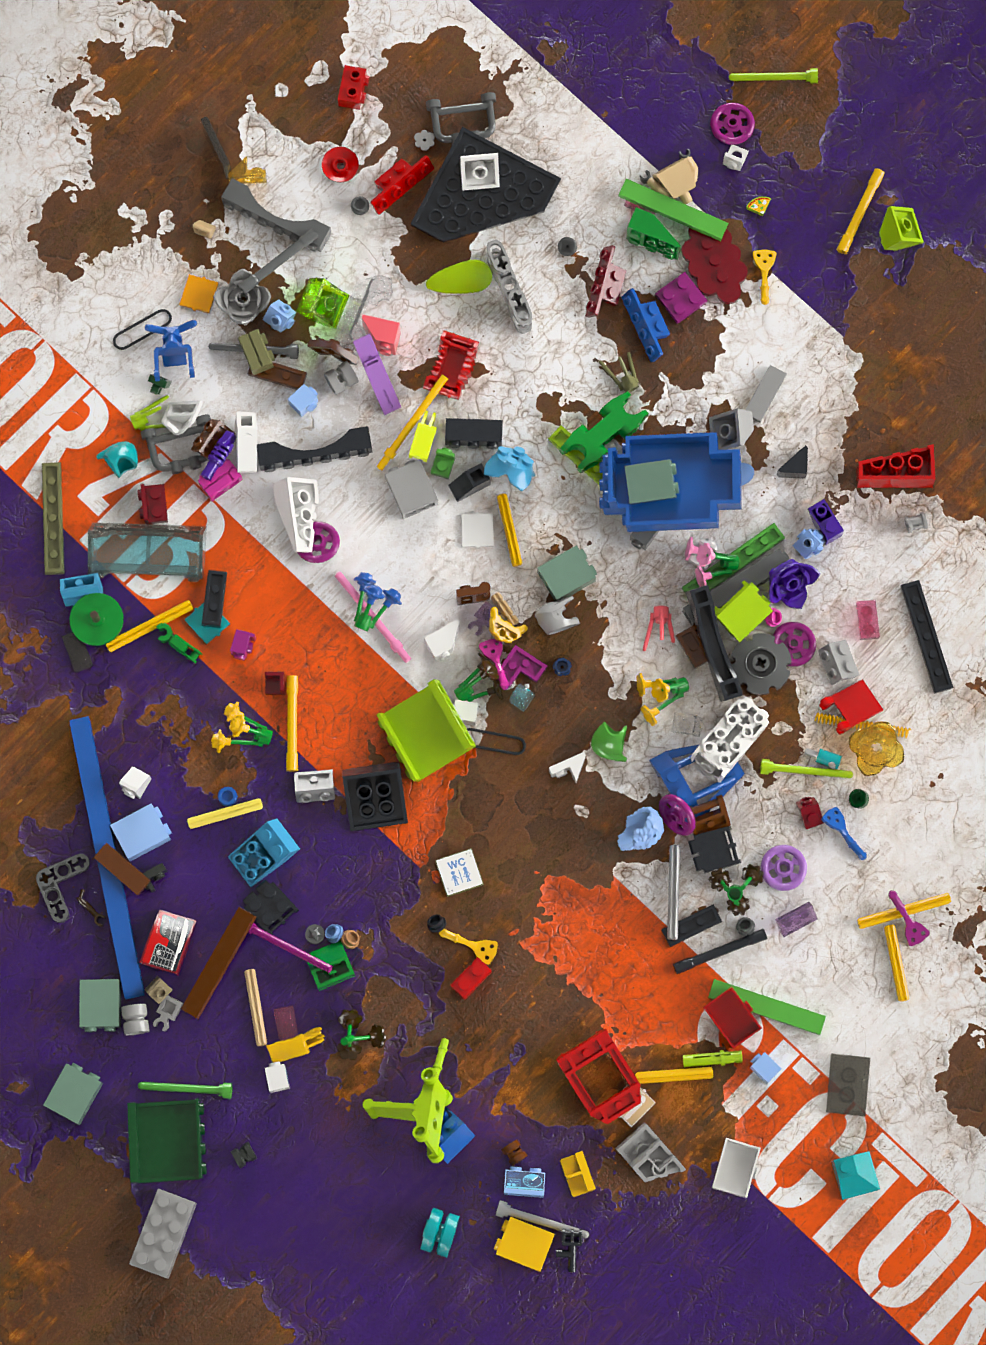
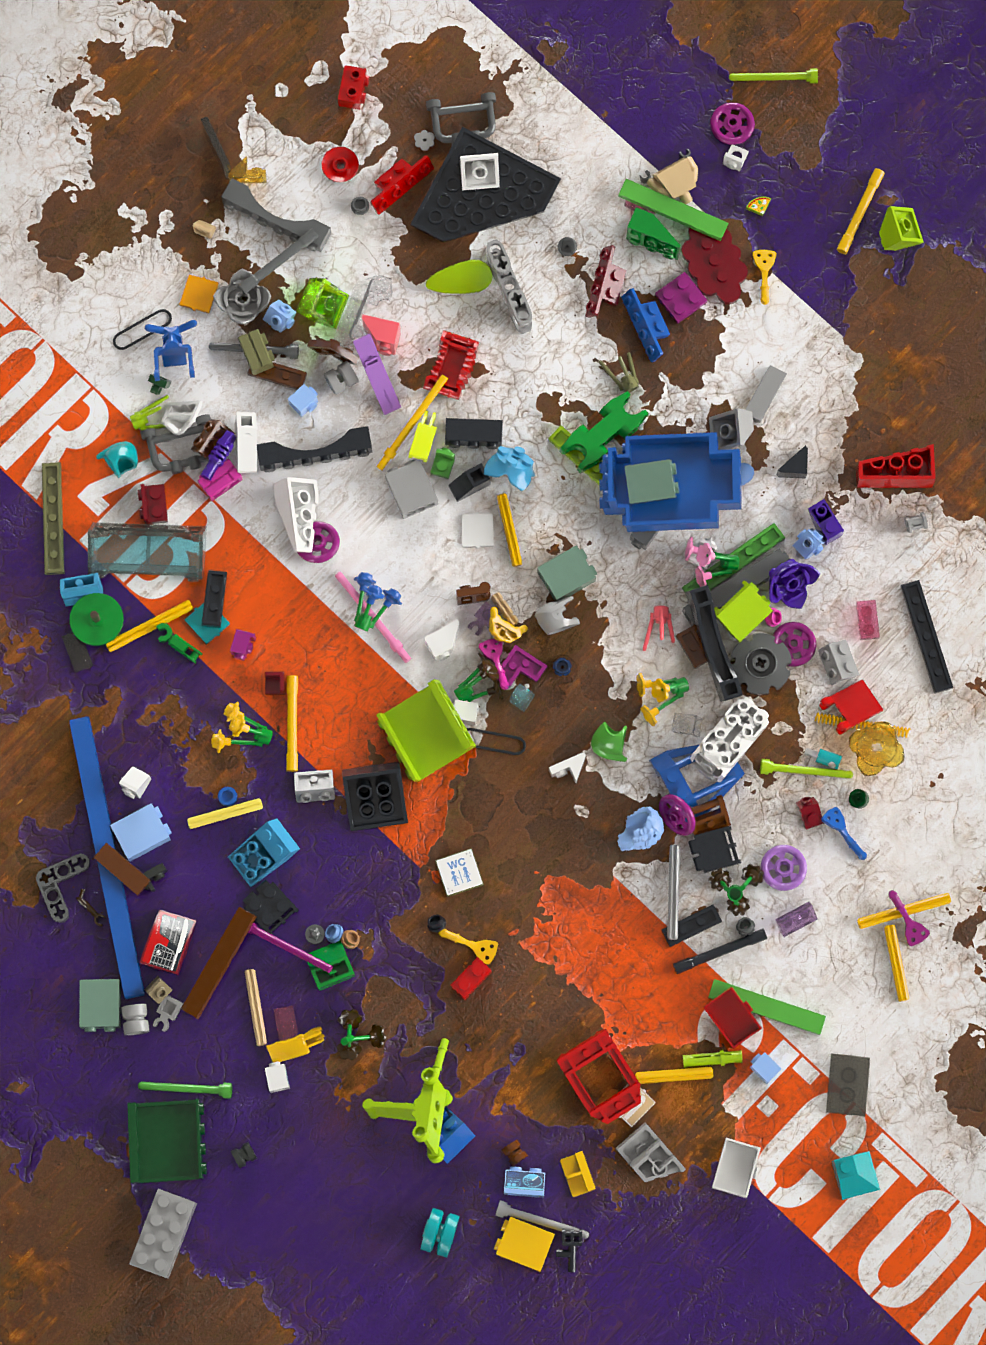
(73, 1093): sand green brick -> none

